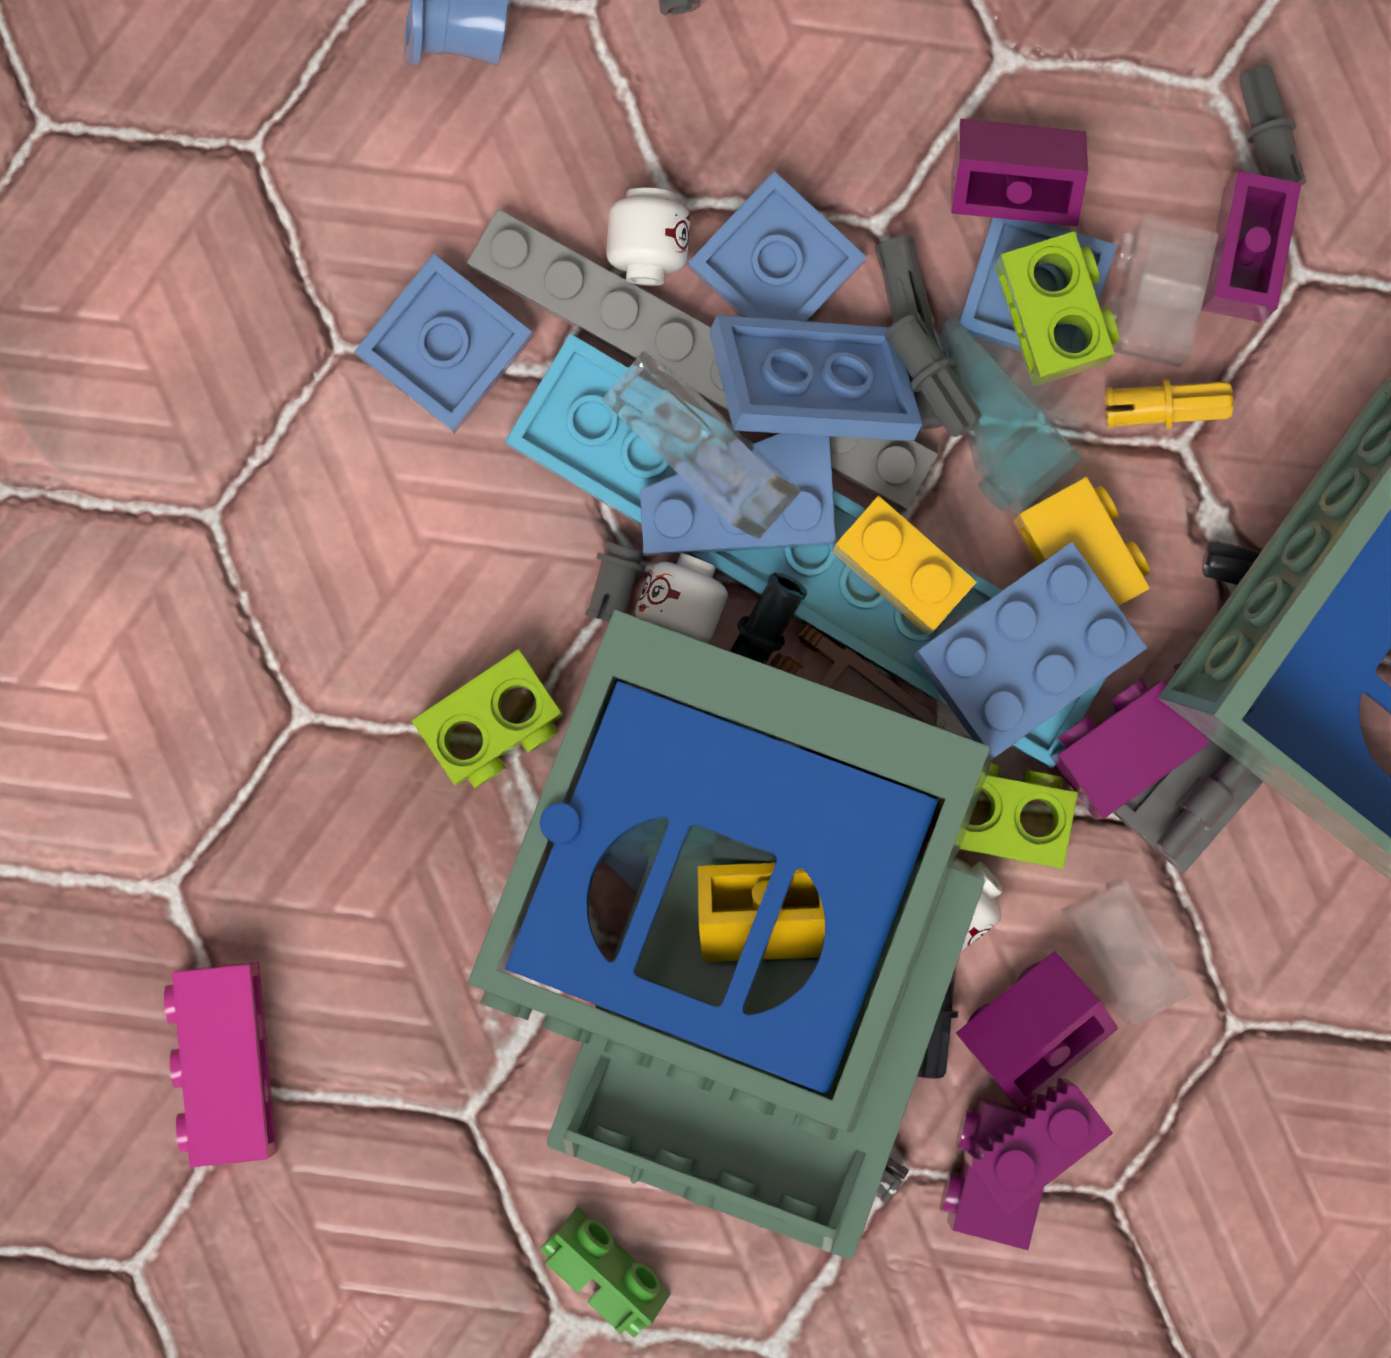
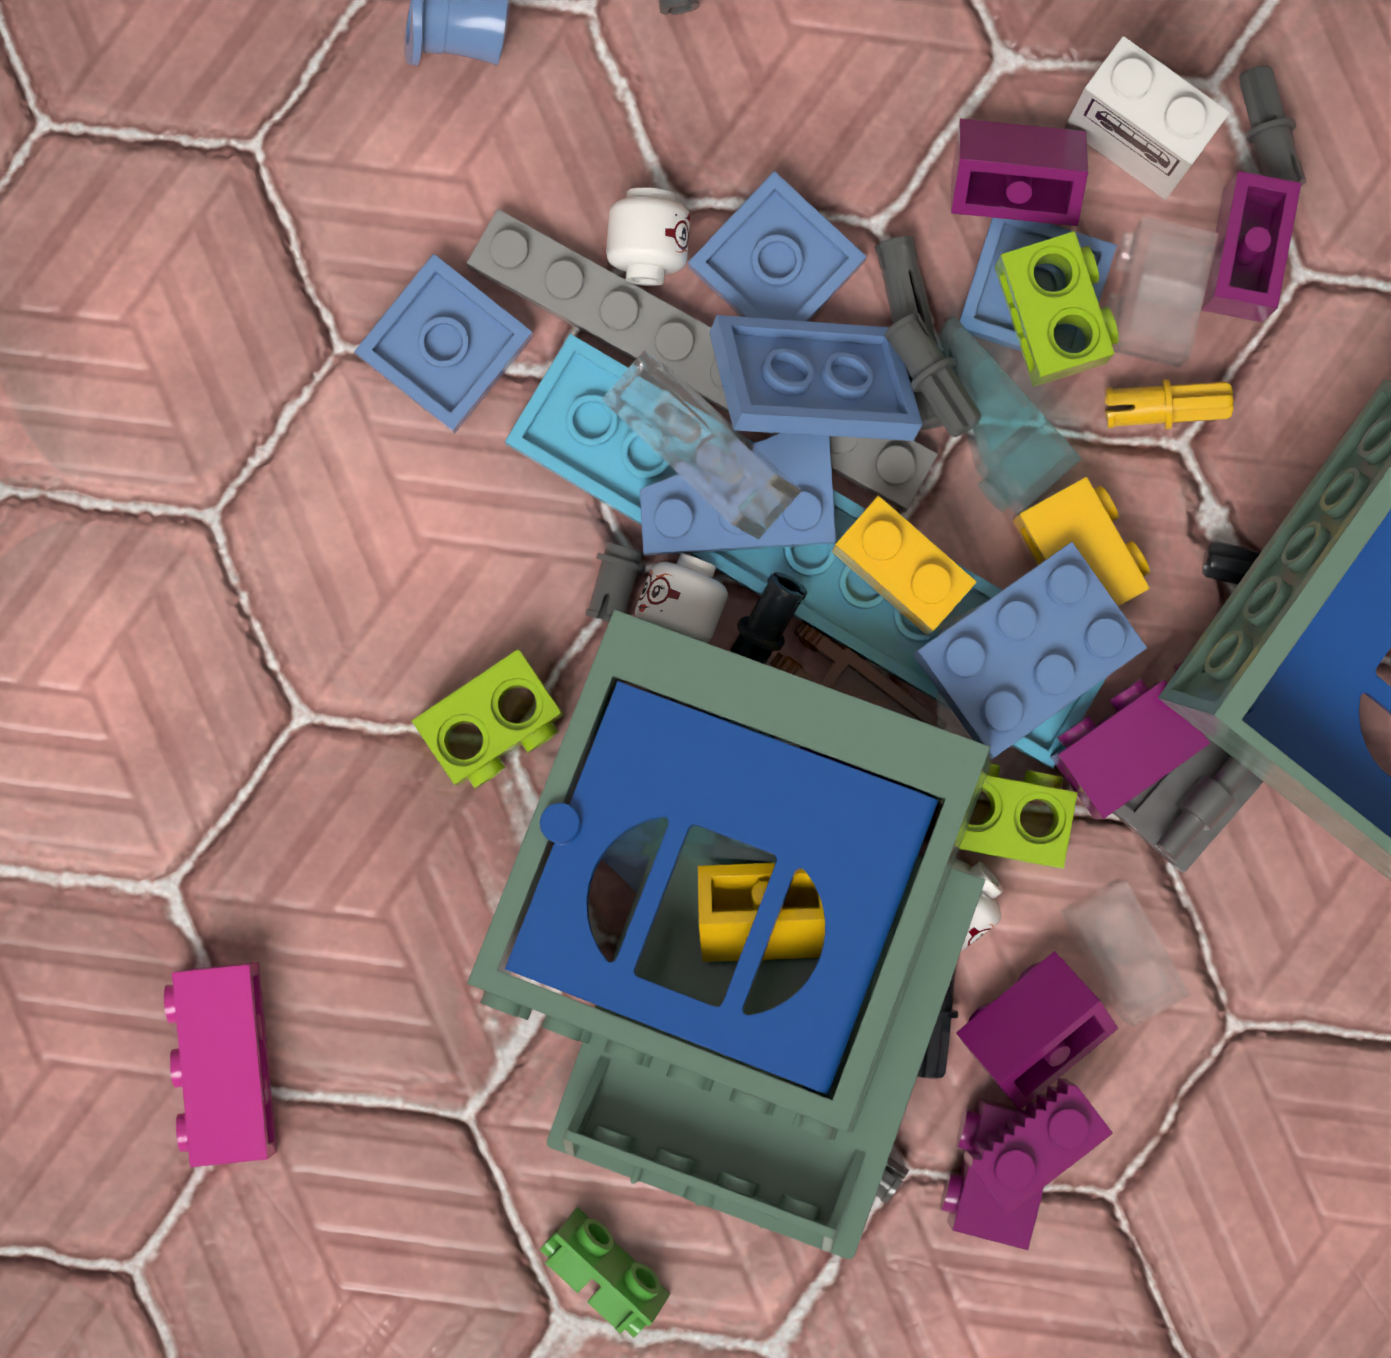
(1145, 117): none -> white brick

